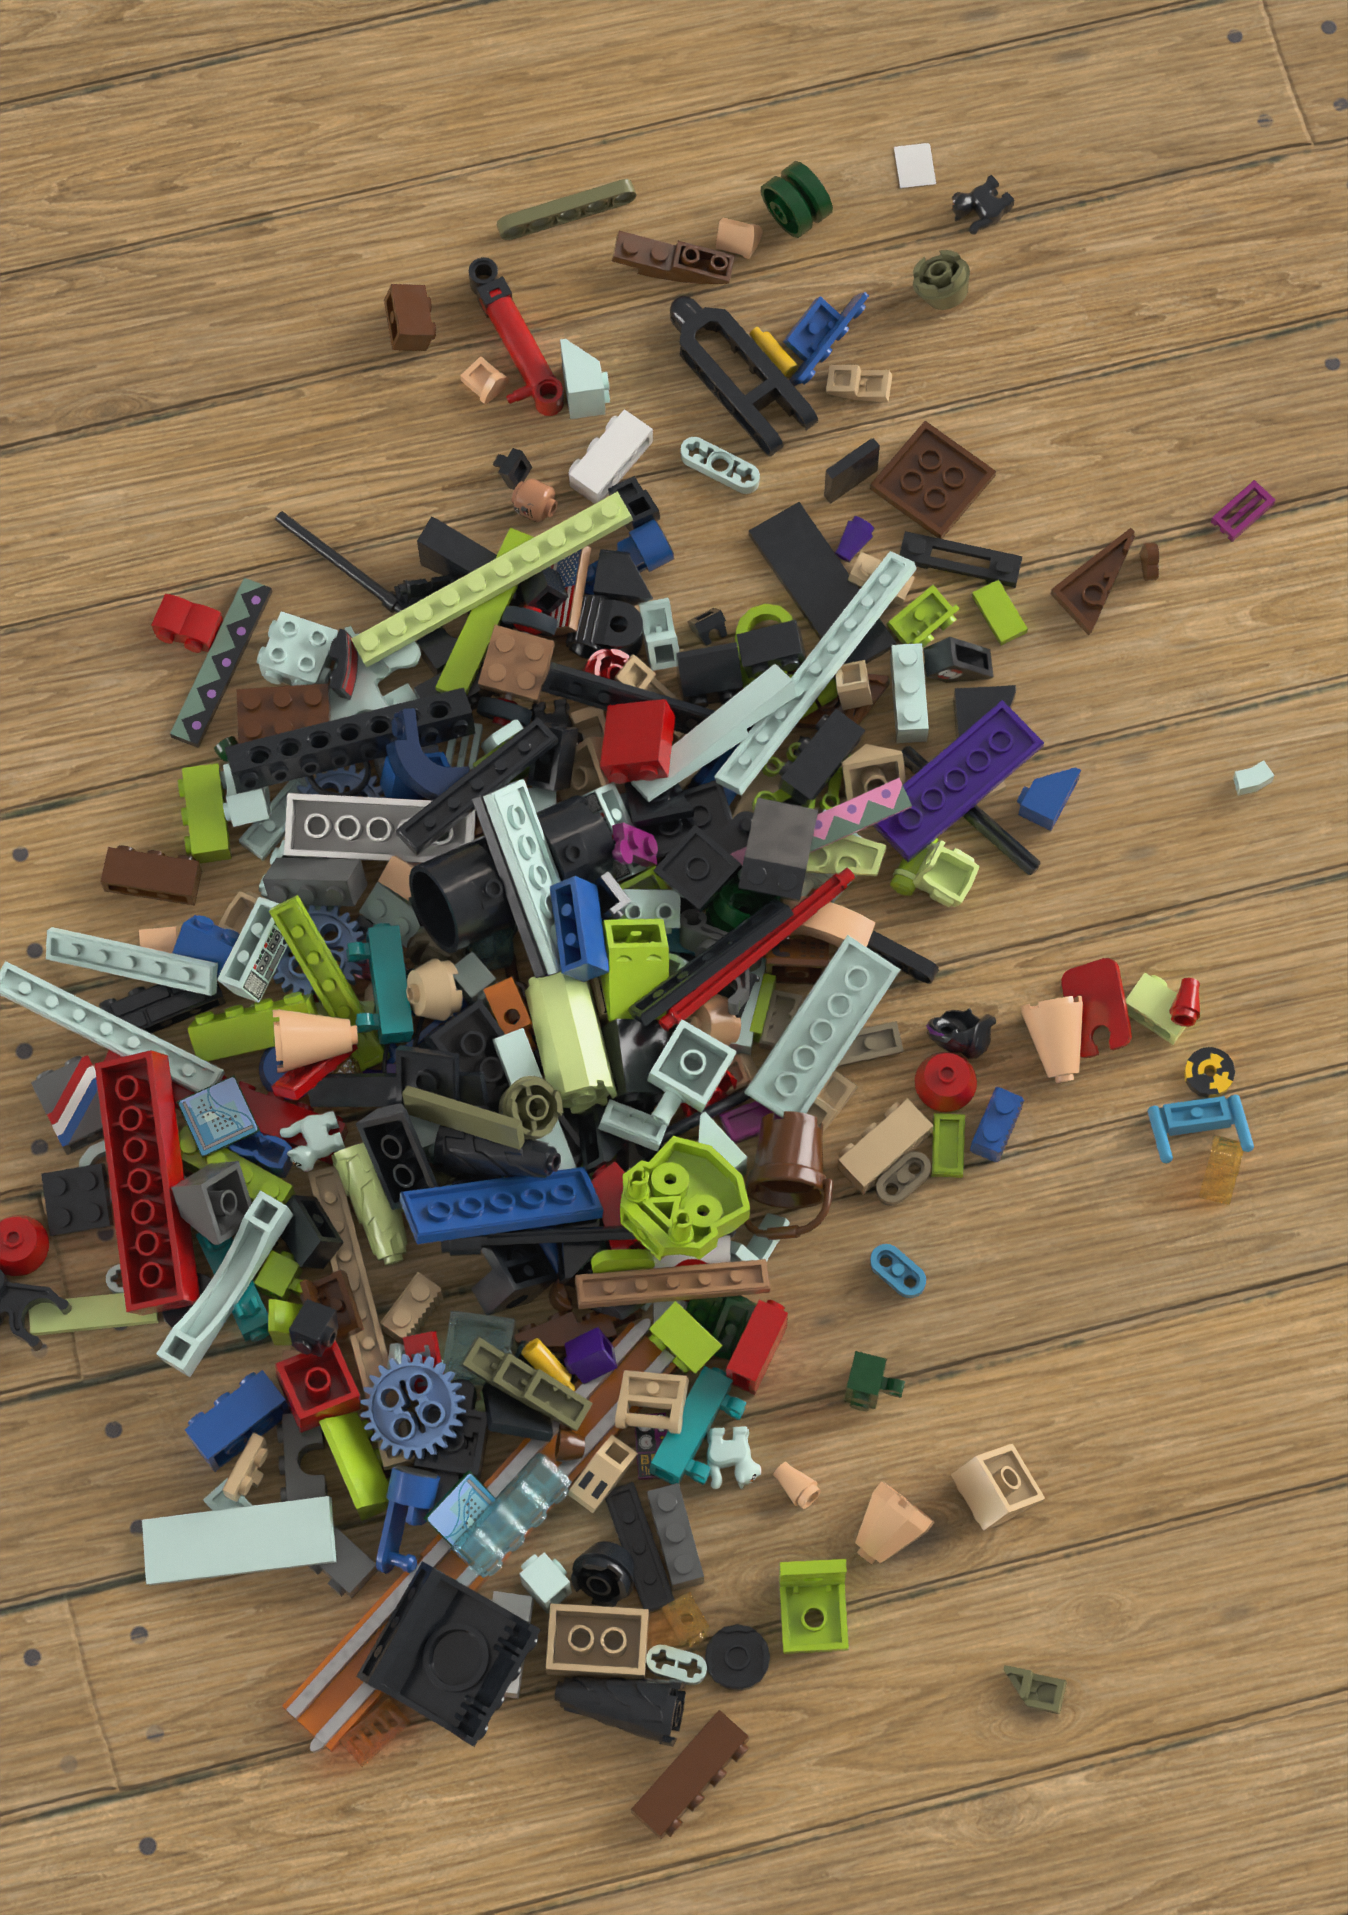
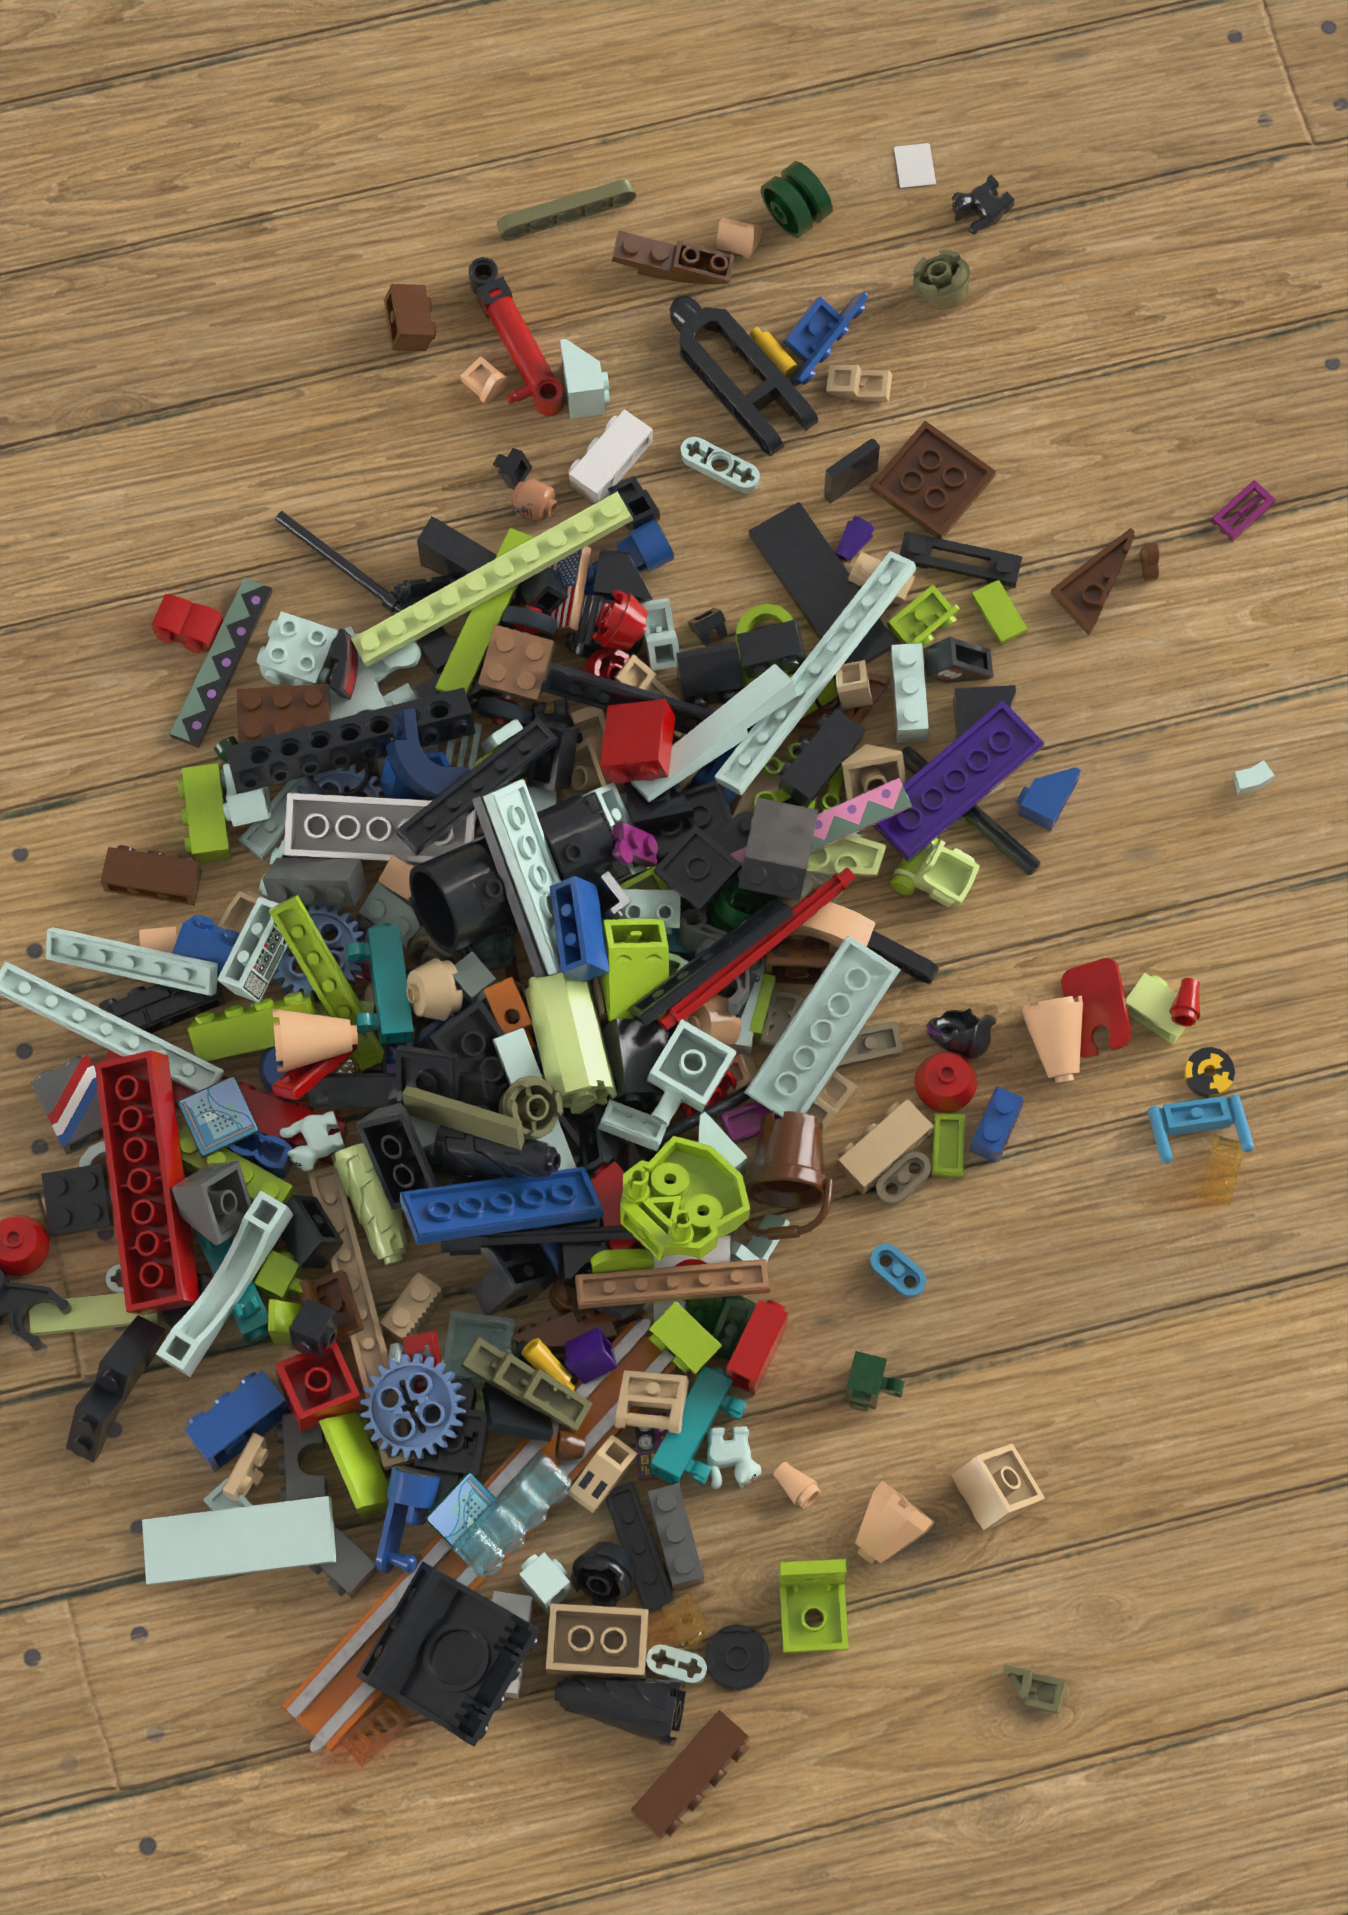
(114, 1381): none -> black arch
(620, 622): none -> red cone

